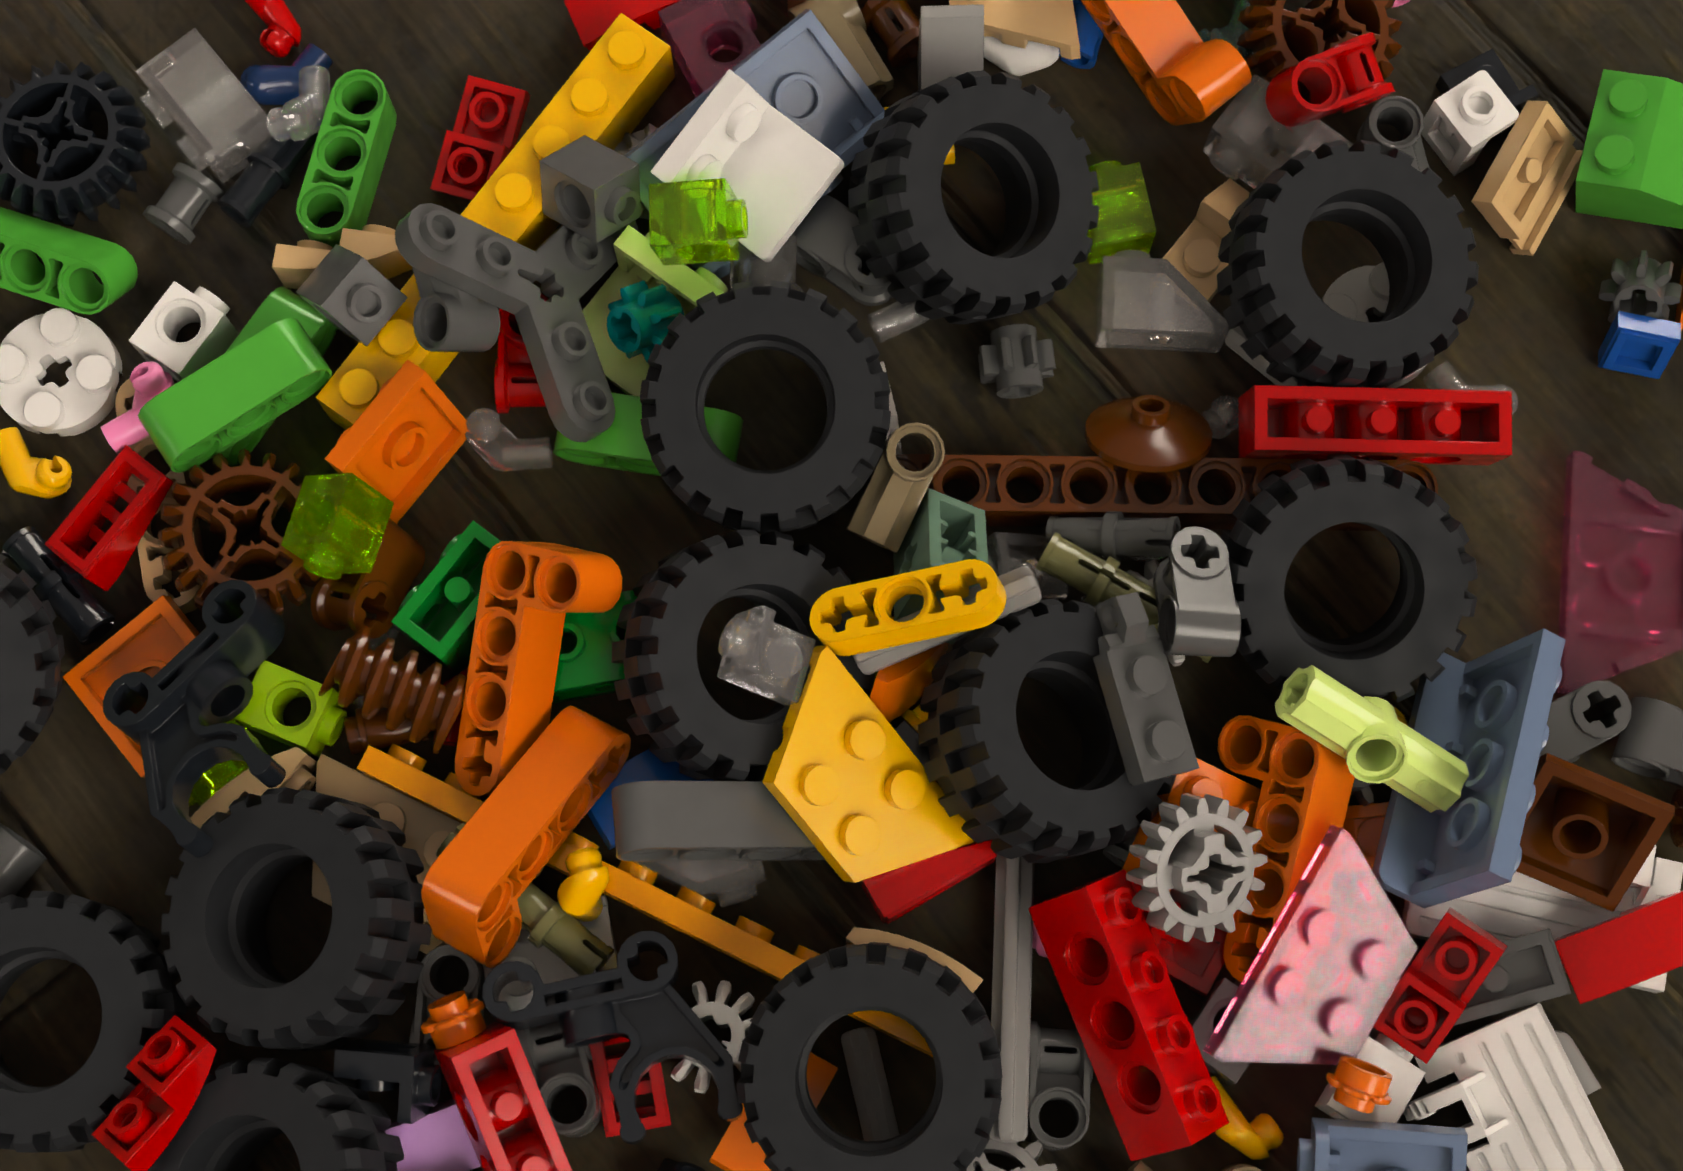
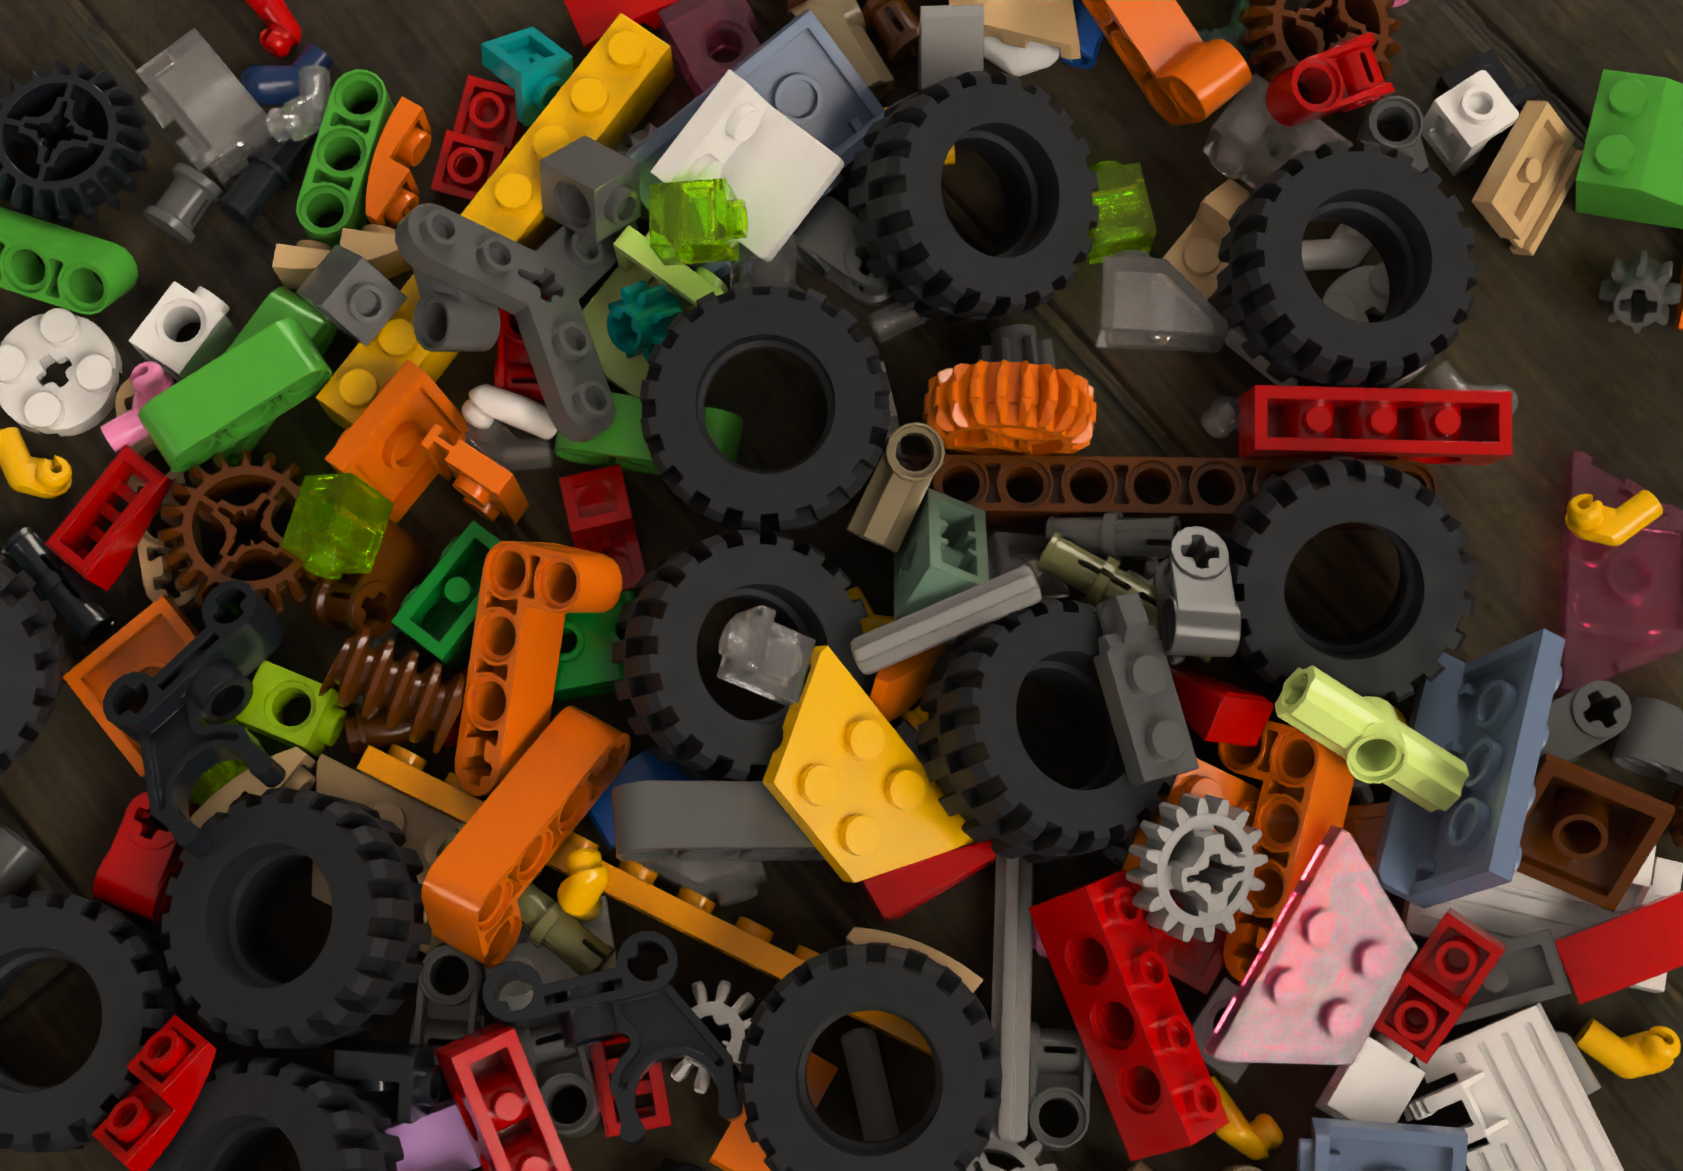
(139, 864): none -> red piece
(390, 183): none -> orange slope
(454, 1020): orange plate -> none
(484, 483): none -> orange plate
(516, 410): none -> white arm
(531, 67): none -> teal bracket
(603, 519): none -> red slope
(930, 623): yellow beam -> none
(1010, 409): none -> orange gear
(1148, 434): reddish brown dish -> none
(1220, 709): none -> red slope
(1341, 251): none -> white arm
(1360, 1084): orange plate -> none
(1609, 525): none -> yellow arm
(1630, 1055): none -> yellow arm
(1639, 345): blue tile -> none

